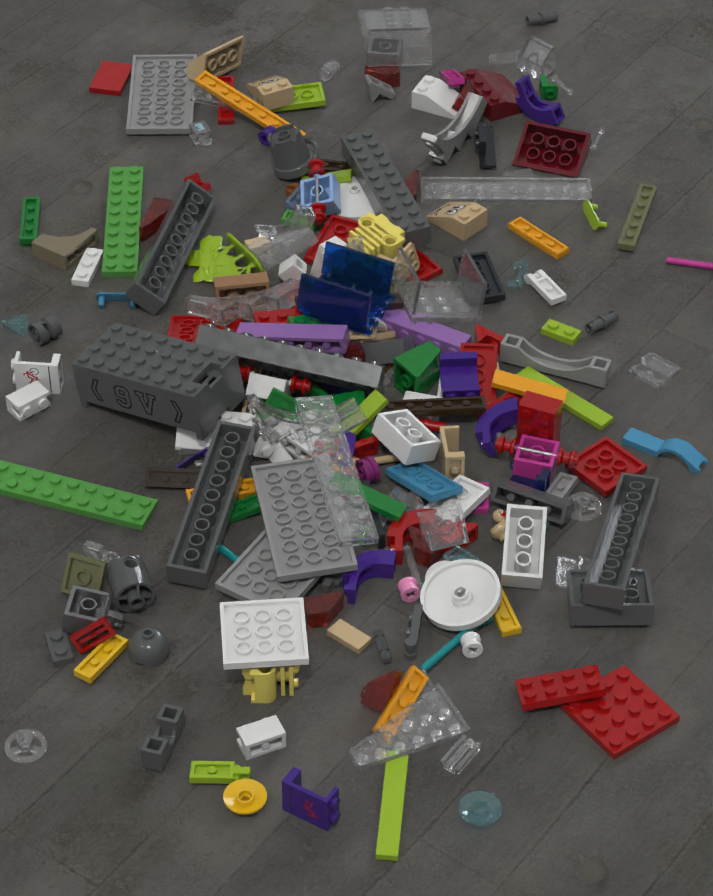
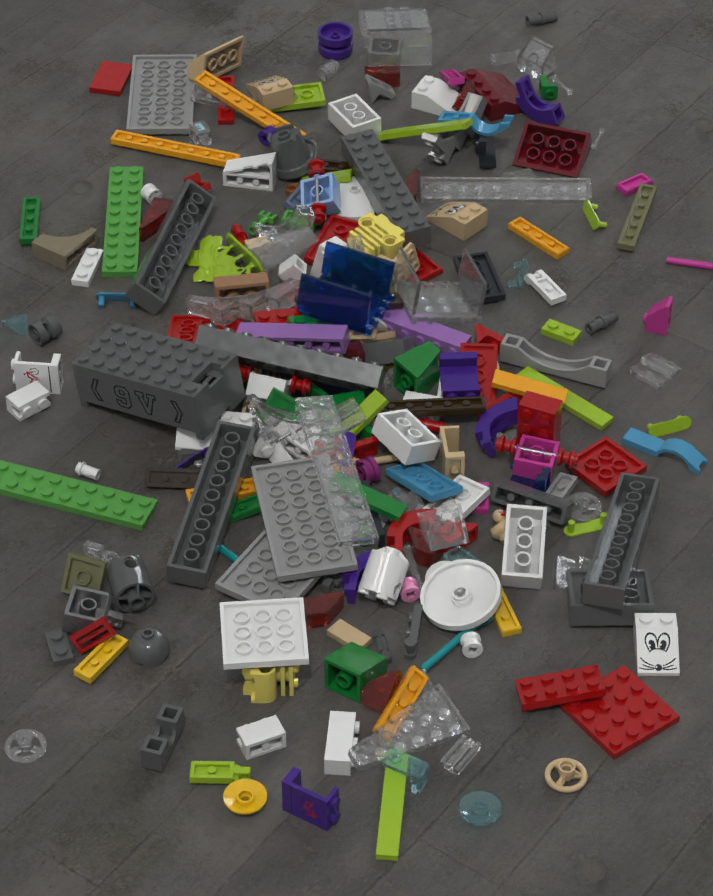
(87, 471): none -> white pin
(150, 191): none -> white wheel
(172, 148): none -> light orange plate
(238, 233): none -> red axle
(252, 172): none -> white wedge
(263, 218): none -> bright green hinge
(335, 40): none -> dark purple wheel
(340, 739): none -> white brick
(351, 669): none -> green slope
(353, 115): none -> white brick
(384, 575): none -> white cylinder
(408, 765): none -> clear light blue bracket
(432, 128): none -> lime tile
(479, 126): none -> dark azure piece
(566, 772): none -> tan piece
(583, 528): none -> lime piece
(632, 184): none -> dark pink tile
(656, 644): none -> white slope
(659, 317): none -> dark pink slope
(668, 427): none -> lime piece

